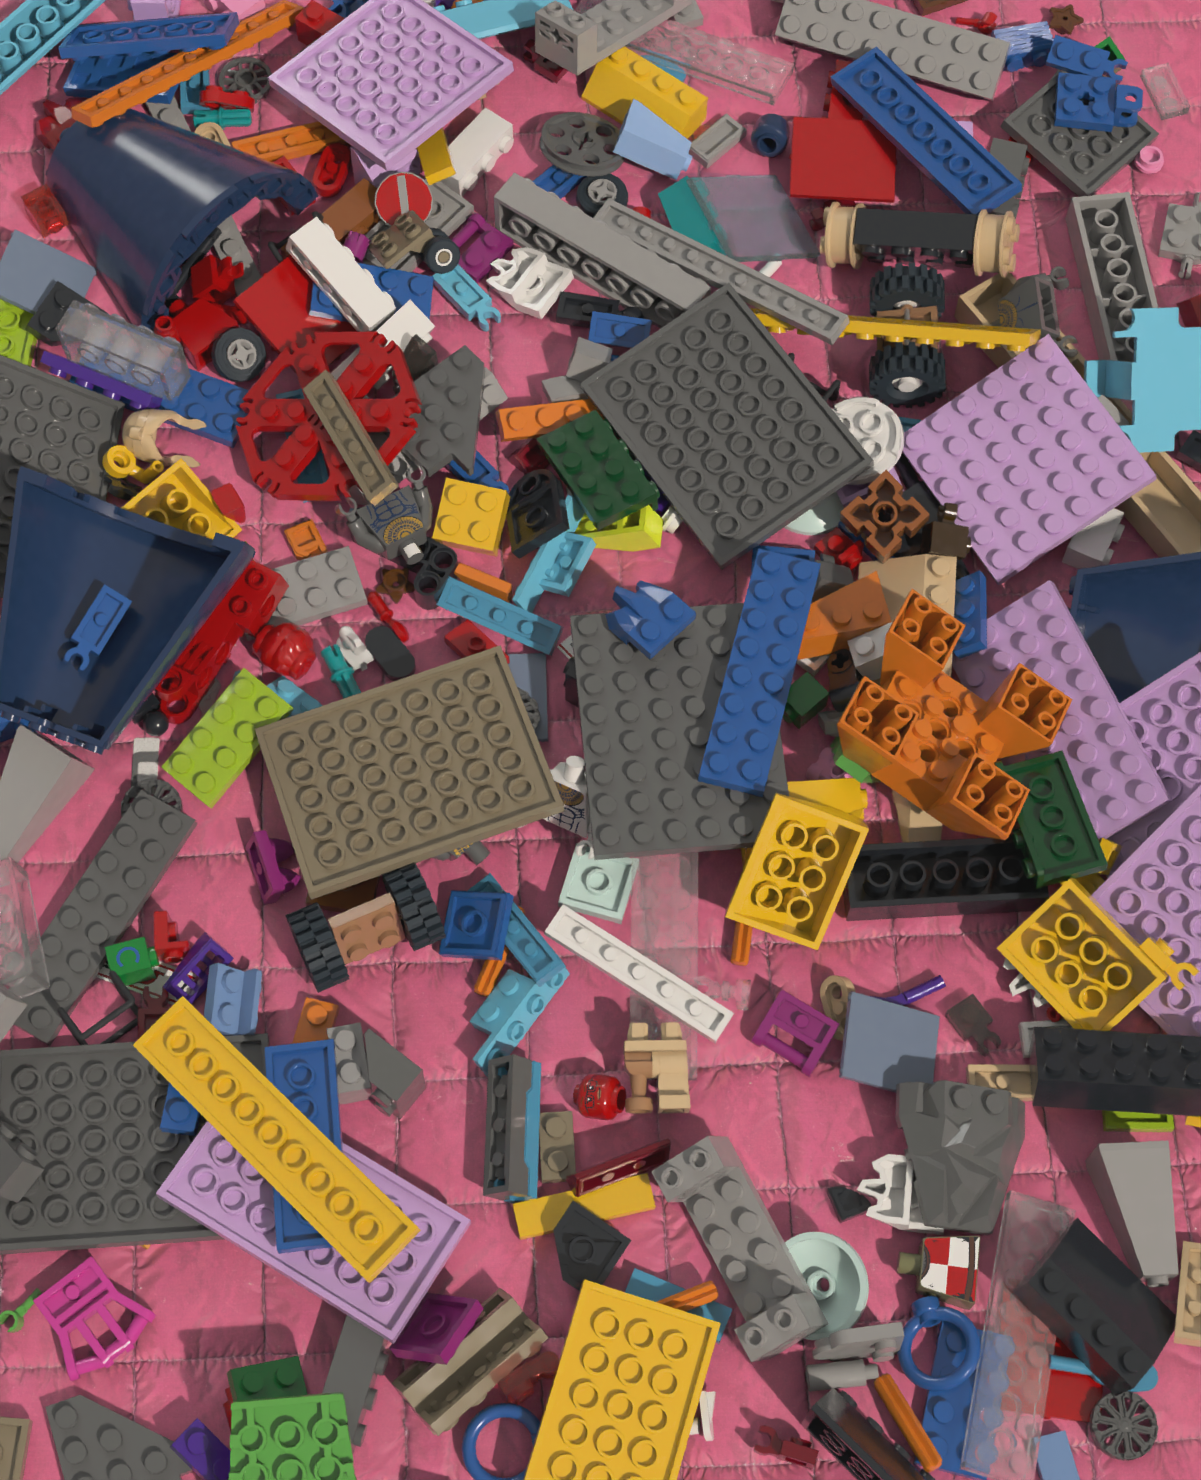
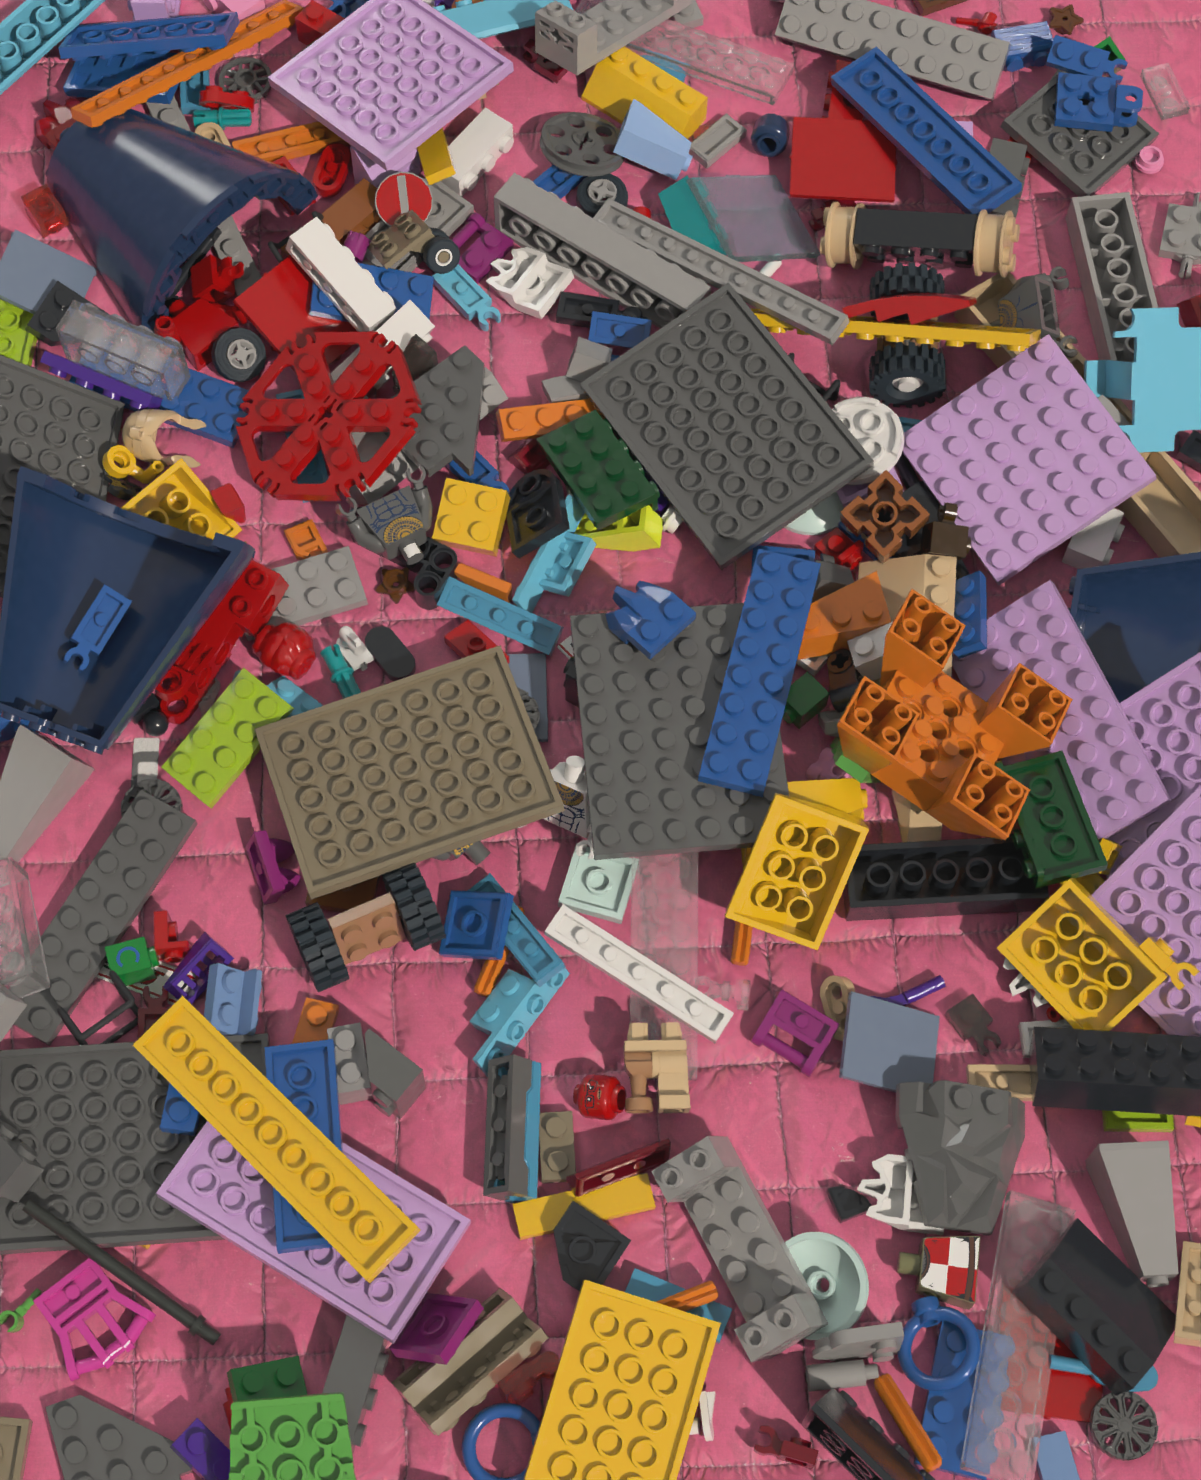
(122, 1272): none -> pearl dark grey bar
(350, 437): dark tan plate -> none
(386, 614): red piece -> none
(917, 305): none -> red slope

